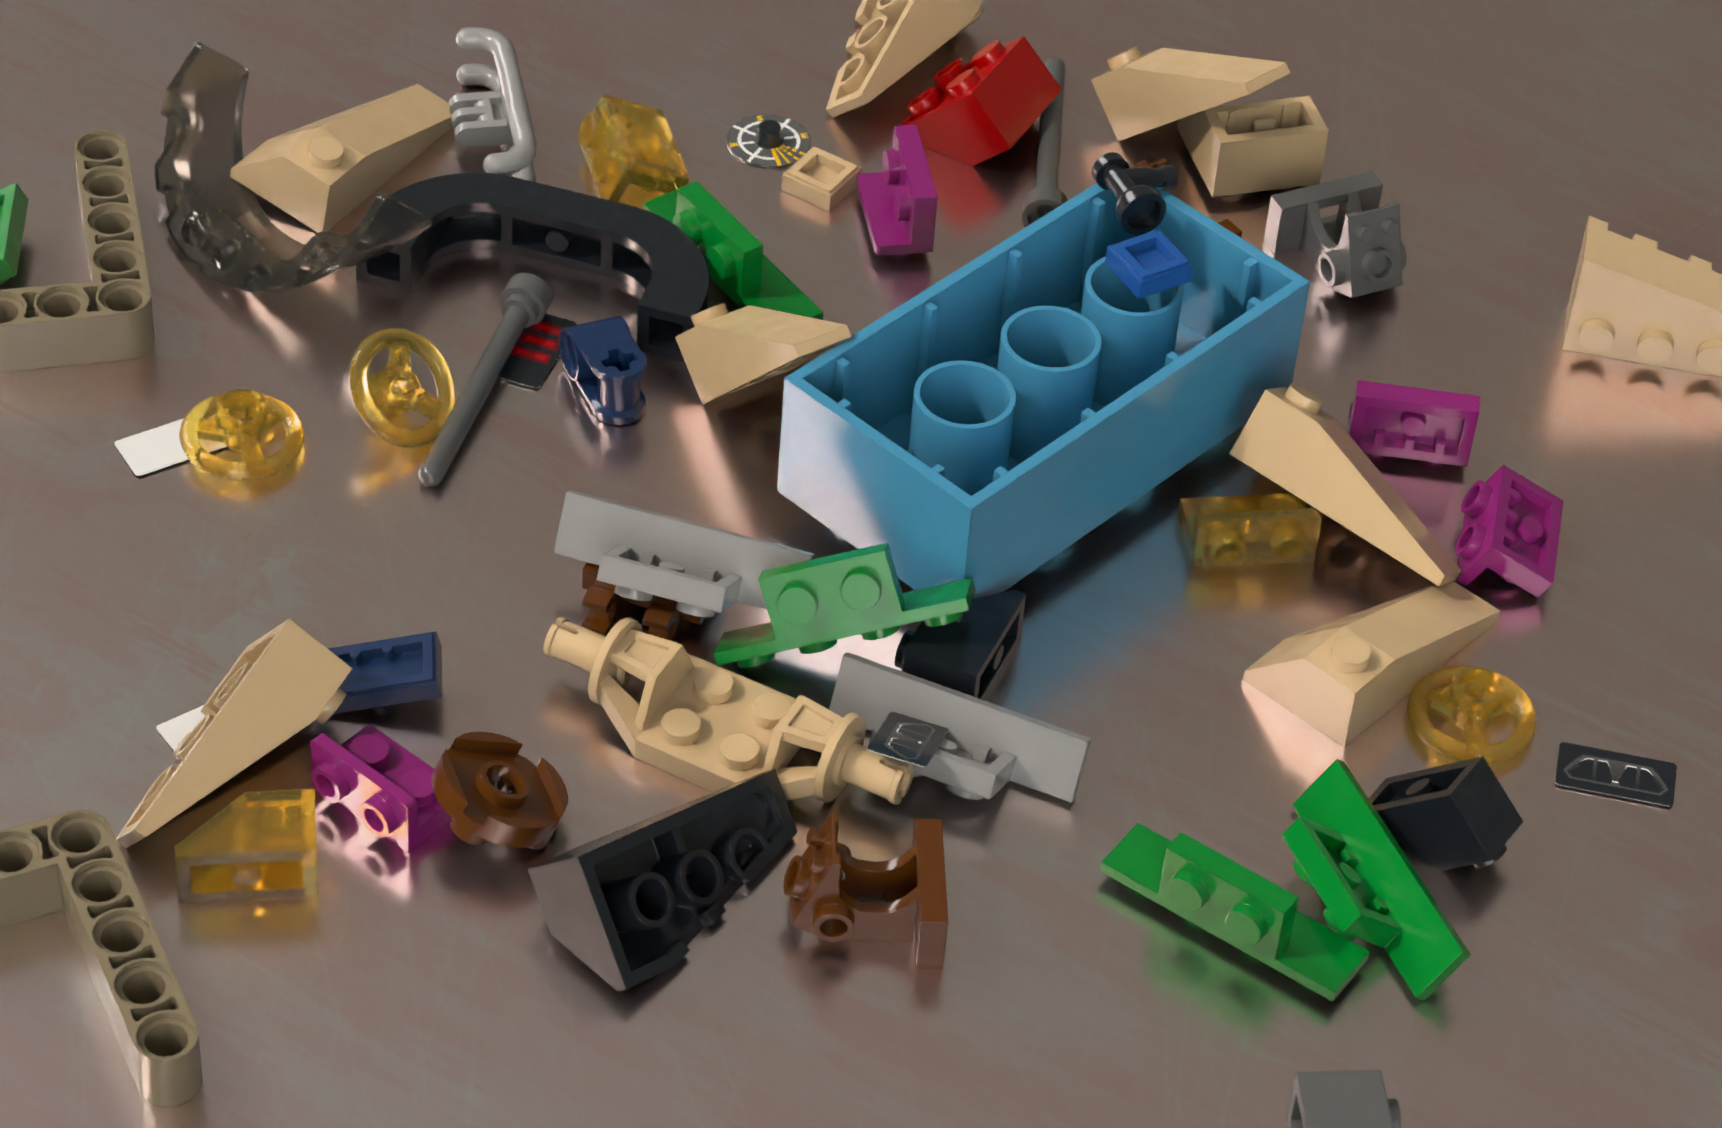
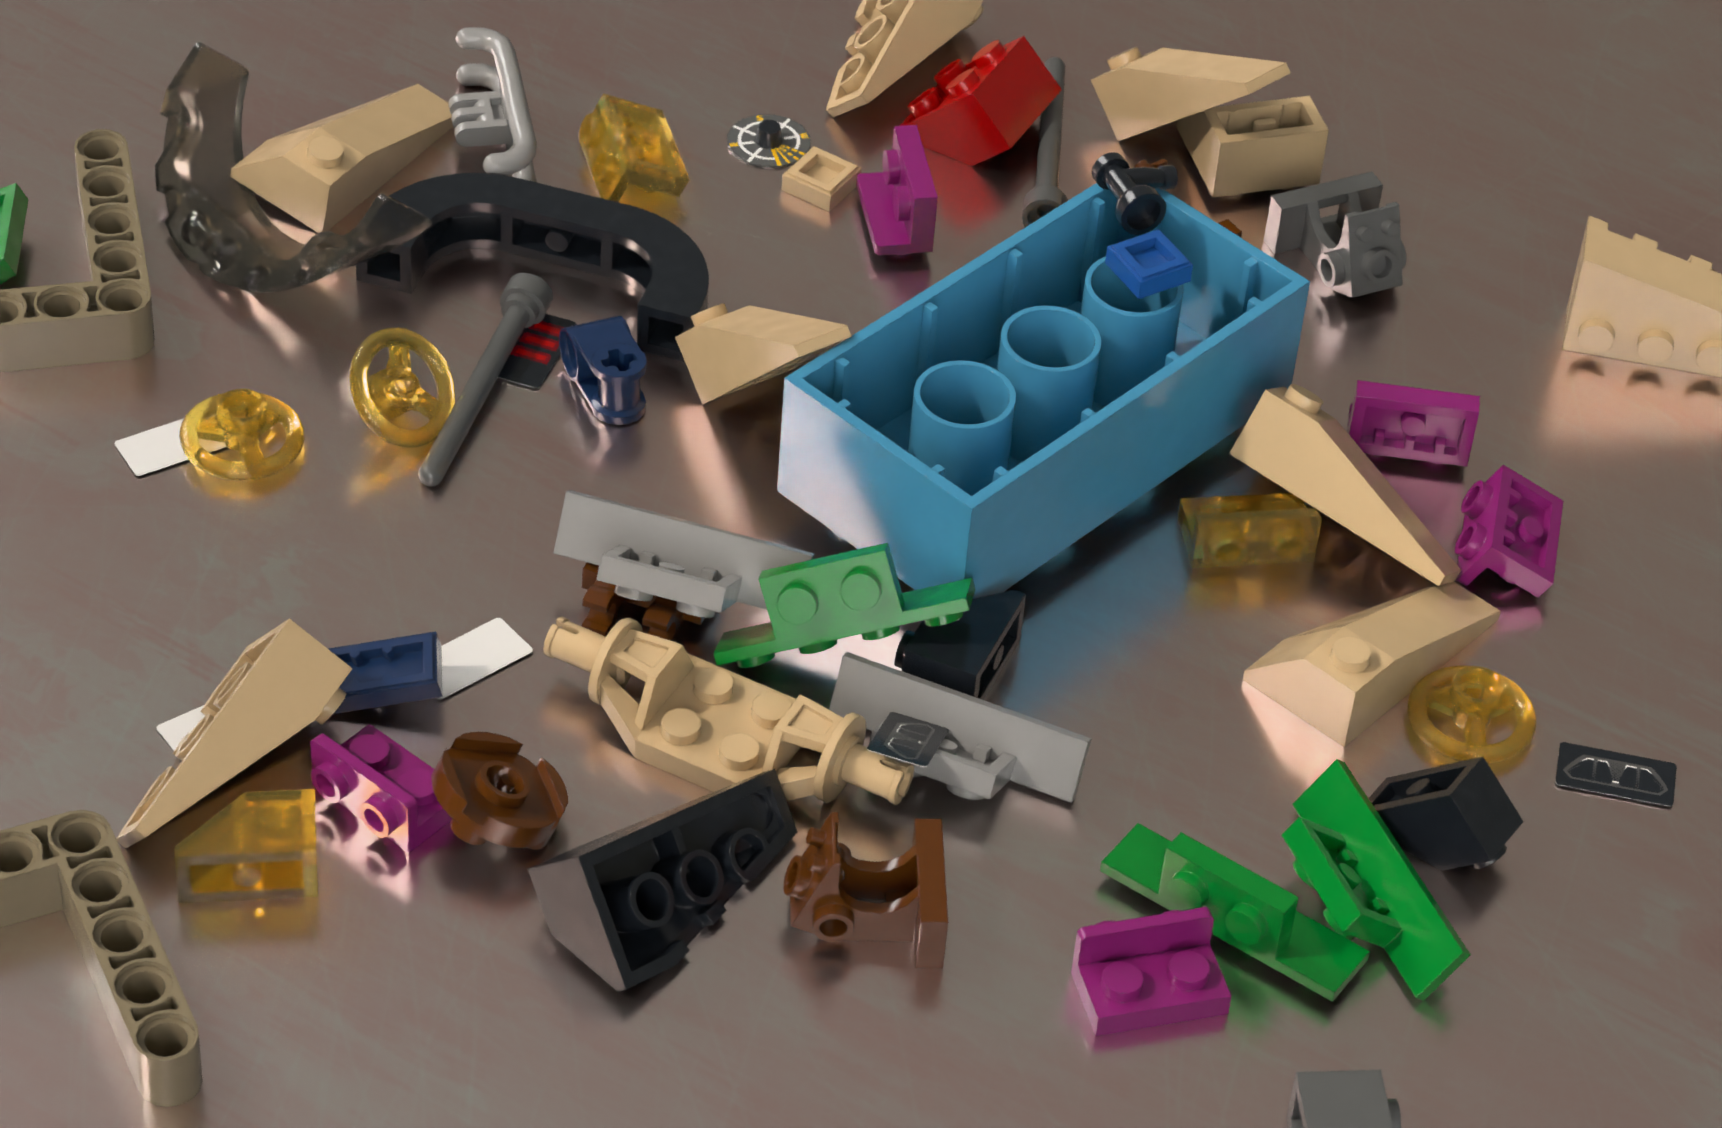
(480, 654): none -> white sticker
(731, 252): green bracket -> none
(1149, 971): none -> magenta bracket

